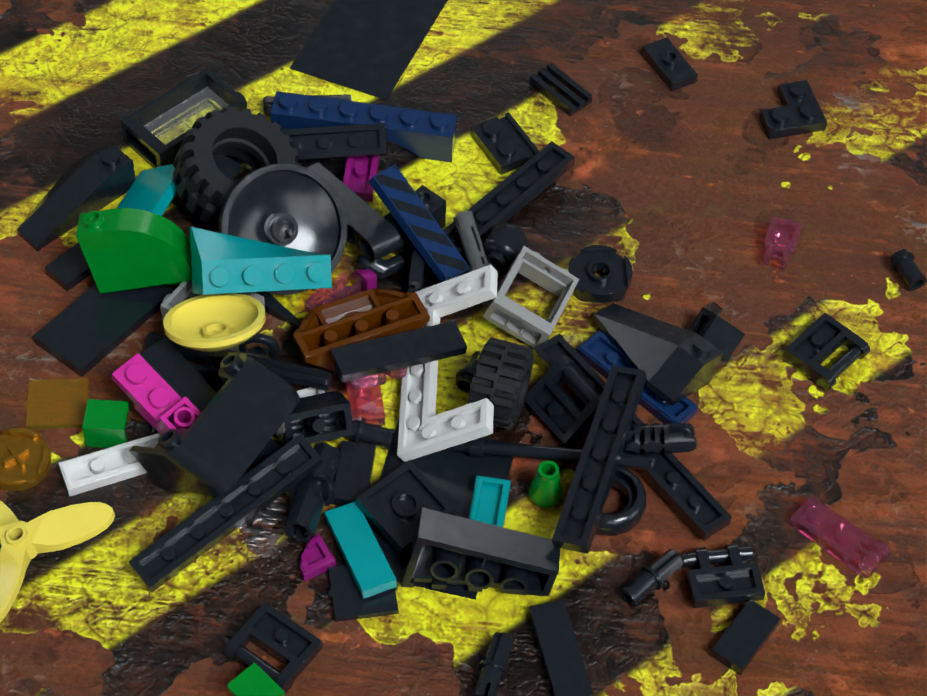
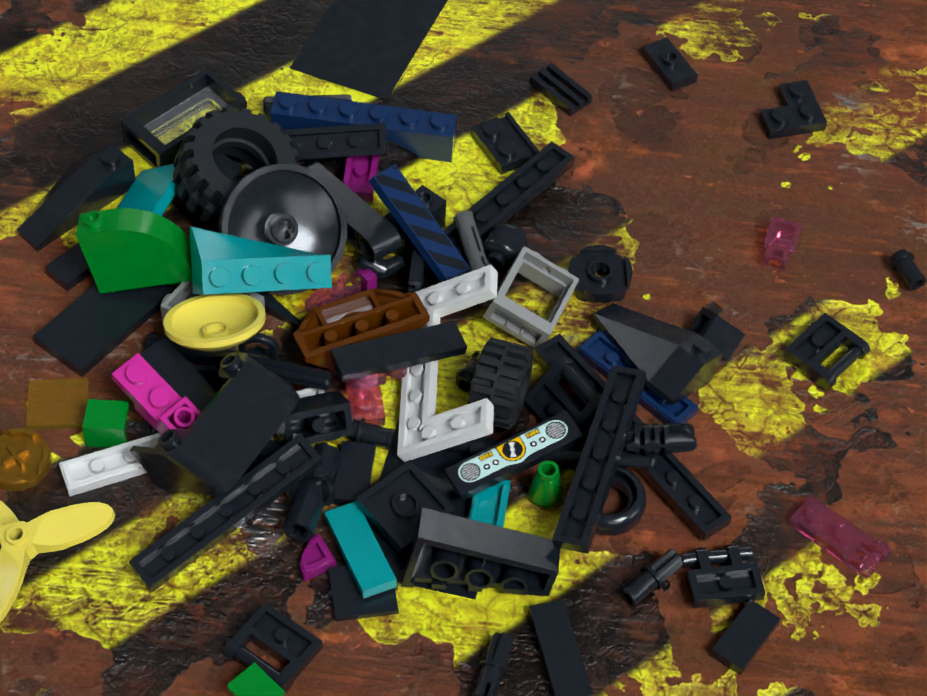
(513, 455): none -> tile

